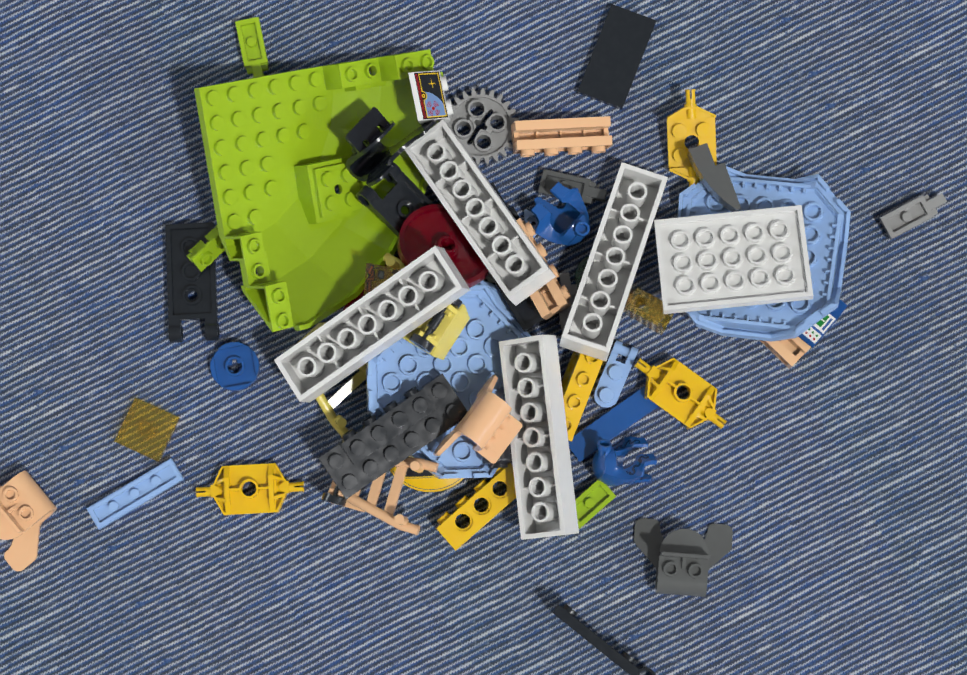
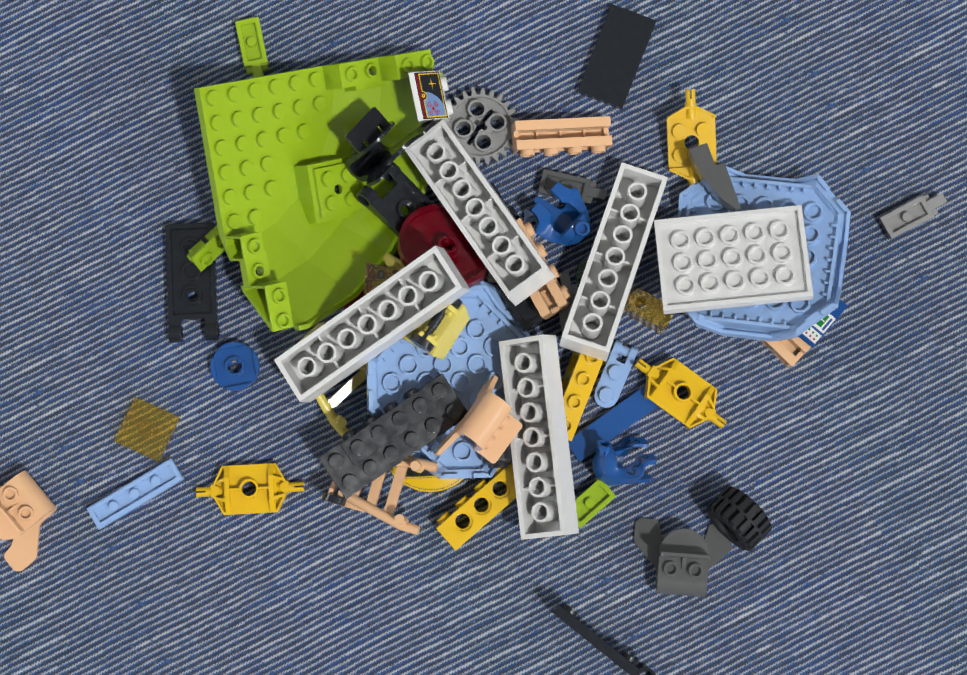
(739, 518): none -> black tyre

